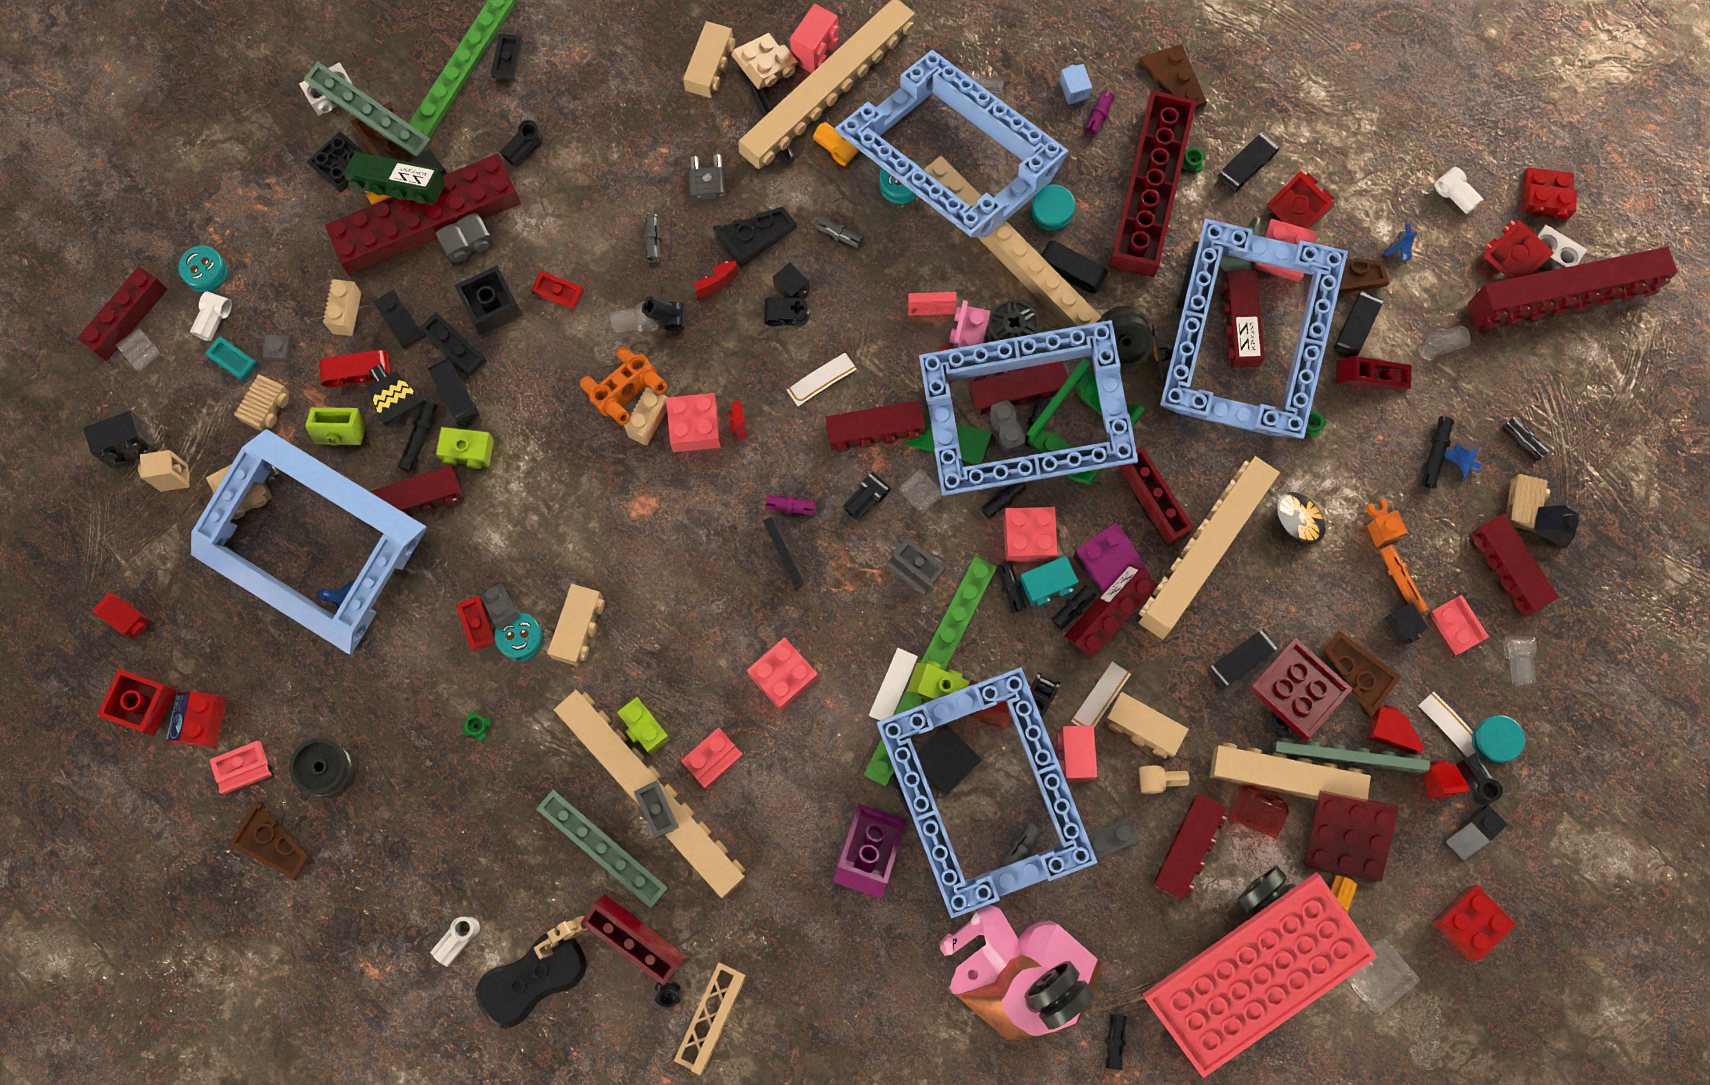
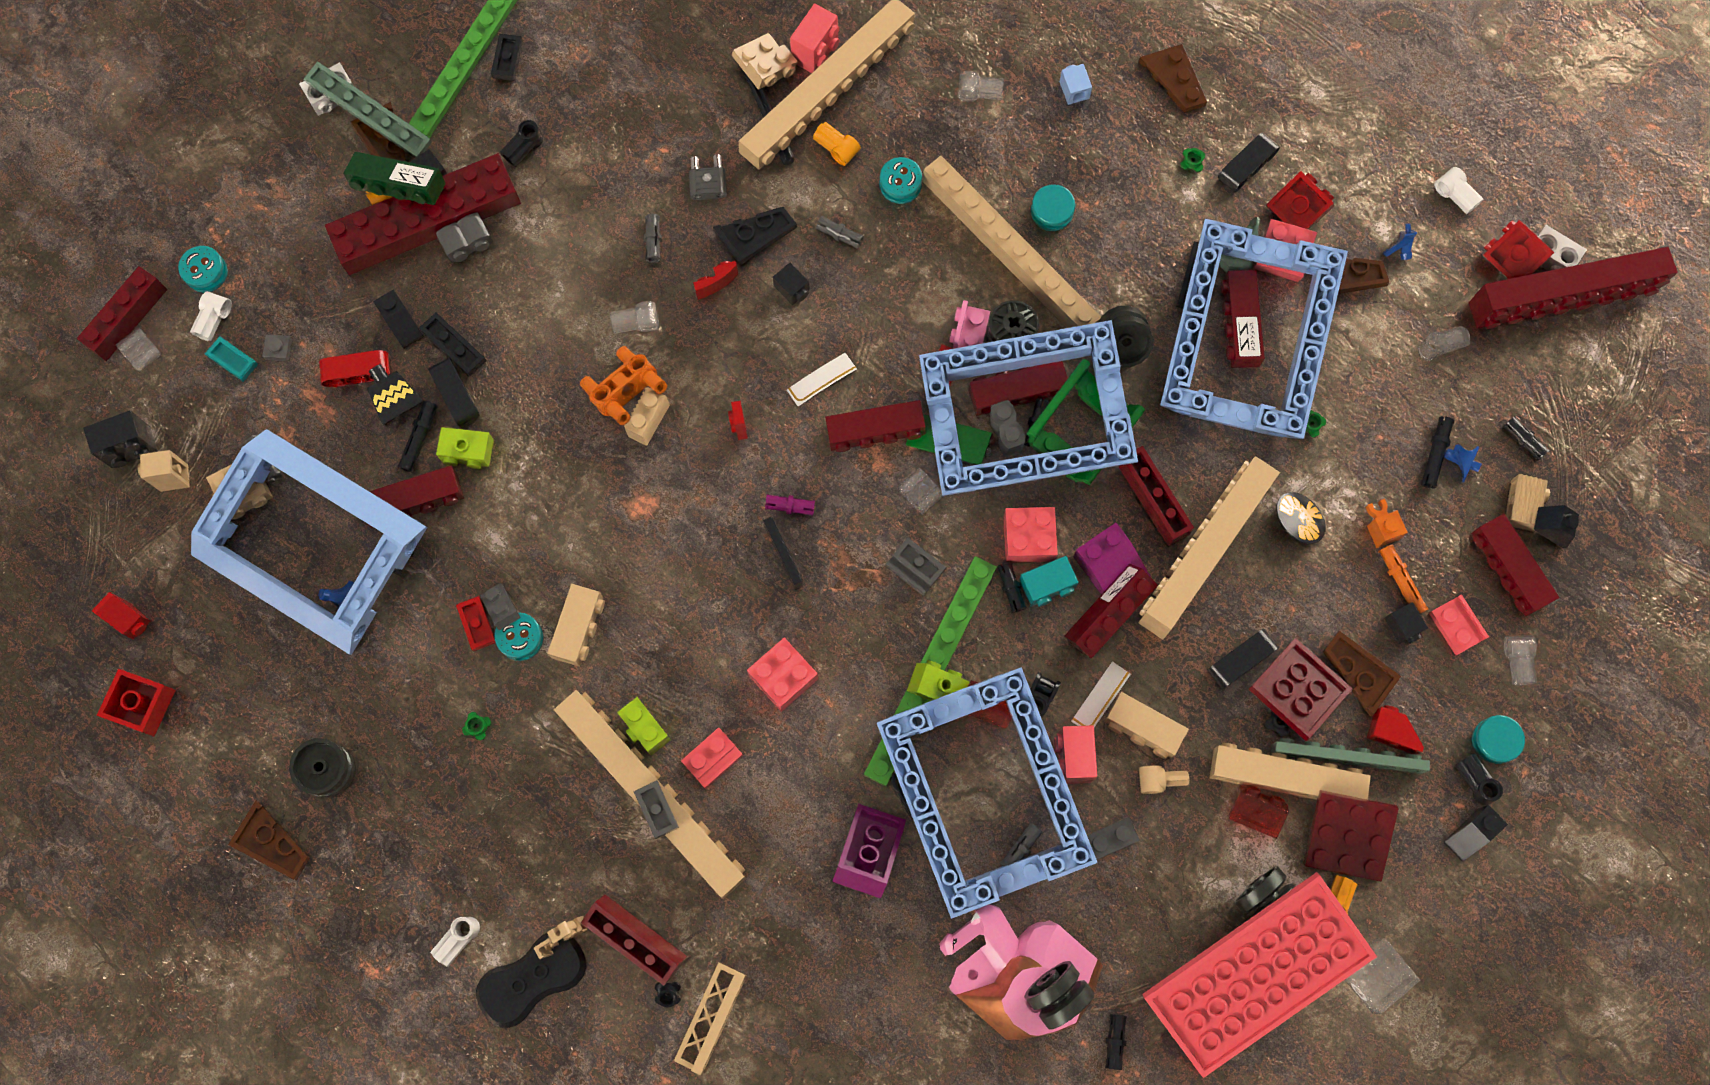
(195, 719): red slope -> none
(240, 767): coral plate -> none
(262, 403): tan brick -> none
(333, 159): black tile -> none
(335, 426): lime brick -> none
(342, 307): tan brick -> none
(488, 300): black brick -> none
(557, 290): red plate -> none
(602, 849): sand green plate -> none
(668, 313): black piece -> none
(693, 422): coral brick -> none
(709, 59): tan brick -> none
(783, 311): black piece -> none
(871, 491): black piece -> none
(893, 685): white sticker -> none
(931, 303): coral plate -> none
(936, 75): light blue slope -> none
(947, 759): black tile -> none
(1002, 499): black pin -> none
(1073, 607): black pin -> none
(1075, 267): black beam -> none
(1099, 113): magenta pin -> none
(1152, 184): dark red brick -> none
(1168, 346): black shield -> none
(1189, 847): dark red brick -> none
(1358, 324): black beam -> none
(1373, 373): dark red slope -> none
(1444, 780): red slope -> none
(1449, 722): white sticker -> none
(1474, 923): red brick -> none
(1549, 193): red plate -> none

